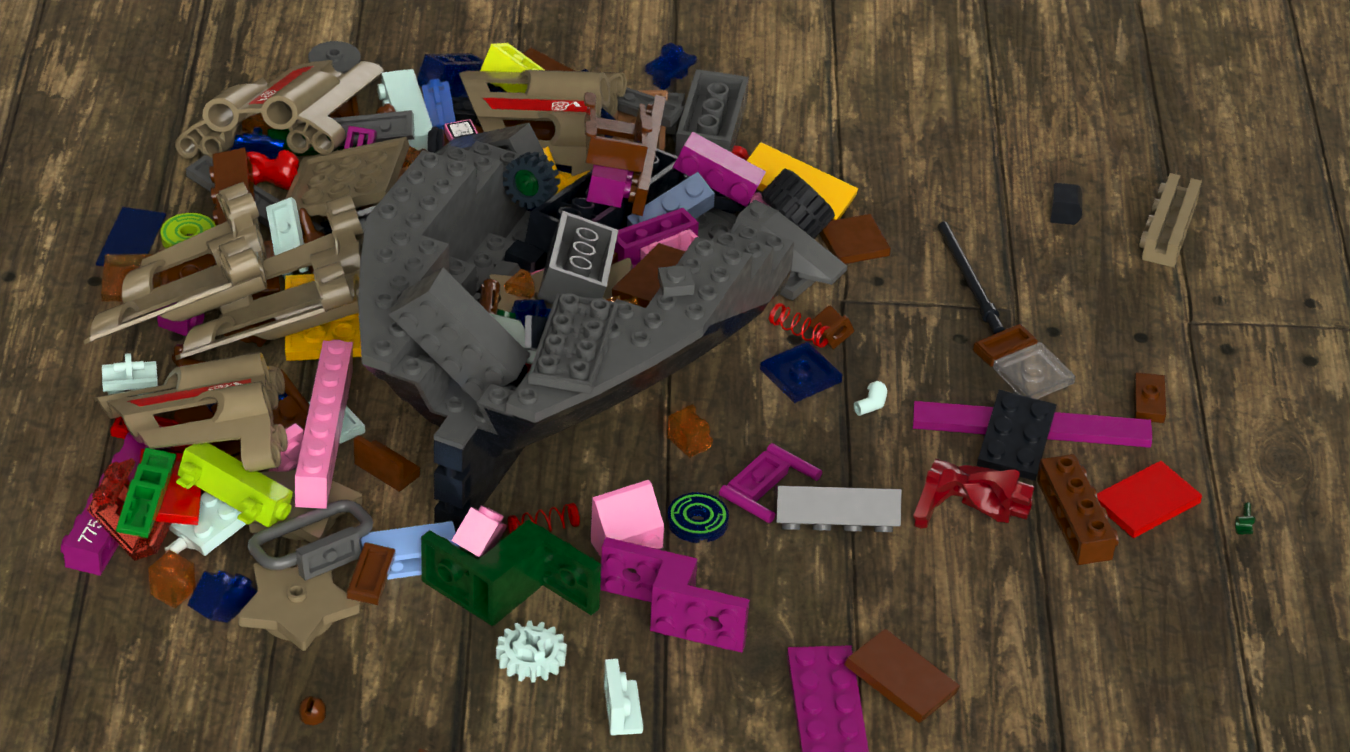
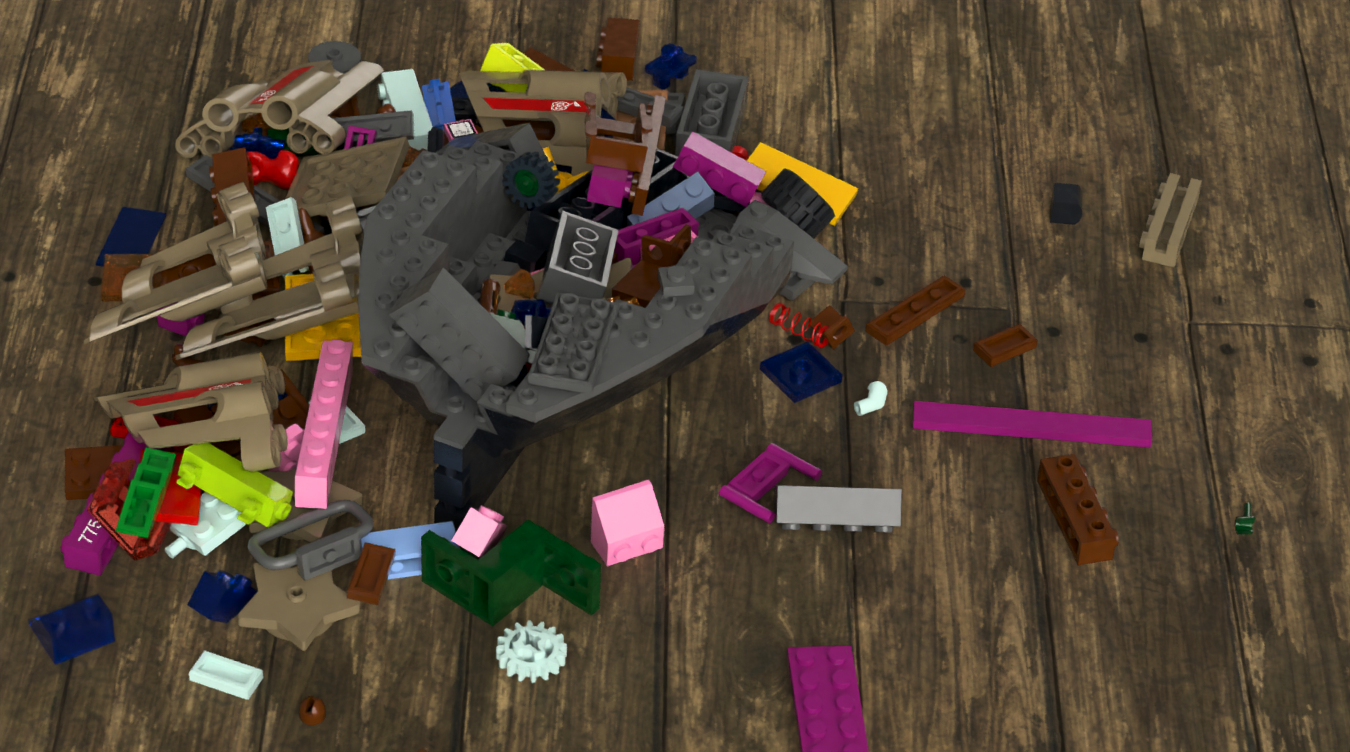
(74, 628): none -> clear blue slope
(85, 469): none -> reddish brown wing
(129, 375): light aqua hips -> none
(172, 579): clear orange brick -> none
(176, 227): lime tile -> none
(226, 675): none -> light aqua tile
(384, 463): reddish brown panel -> none
(447, 67): clear blue slope -> none
(572, 512): red piece -> none
(618, 46): none -> reddish brown brick
(621, 701): light aqua bracket -> none
(671, 250): none -> reddish brown bracket
(677, 603): magenta bracket -> none
(689, 431): clear orange brick -> none
(698, 504): clear blue tile -> none
(855, 239): reddish brown tile -> none
(902, 675): reddish brown tile -> none
(915, 310): none -> reddish brown tile
(985, 489): dark red hips -> none
(987, 310): black bar -> none
(1017, 434): black plate -> none
(1034, 371): clear tile -> none
(1148, 499): red tile -> none
(1150, 397): reddish brown plate -> none

